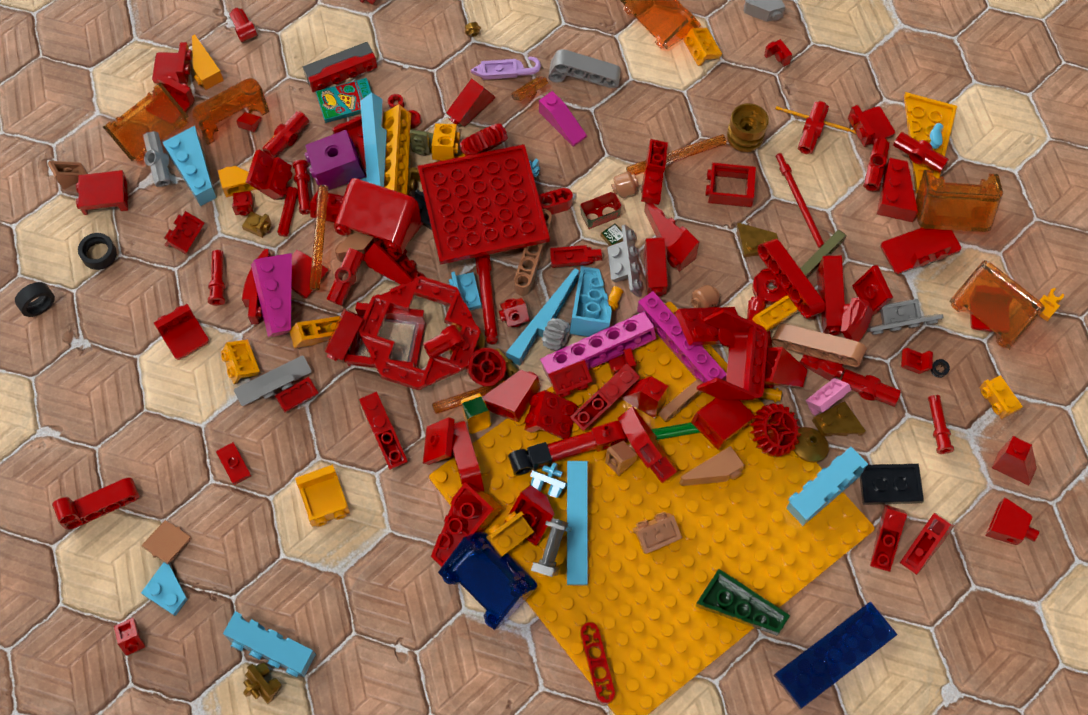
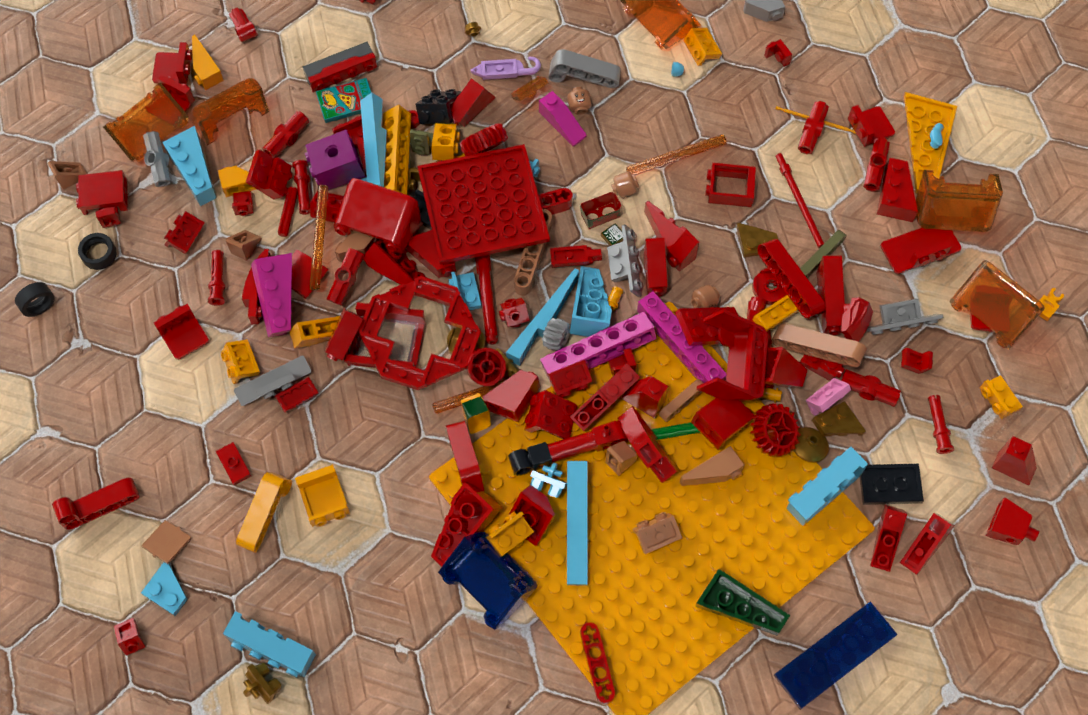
(108, 216): none -> red bracket
(243, 244): none -> nougat slope
(248, 121): red slope -> none
(257, 224): pearl gold bracket -> none
(262, 509): none -> light orange beam
(383, 430): red slope -> none
(394, 97): red bush -> none
(424, 250): none -> red slope
(436, 107): none -> black bracket
(438, 441): red plate -> none
(448, 340): red piece -> none
(547, 564): dark grey fence -> none
(579, 100): none -> nougat head
(654, 171): red slope -> none
(677, 69): none -> medium azure hinge
(747, 127): pearl gold wheel -> none
(873, 289): red plate -> none
(920, 152): red piece -> none
(943, 363): black bush -> none

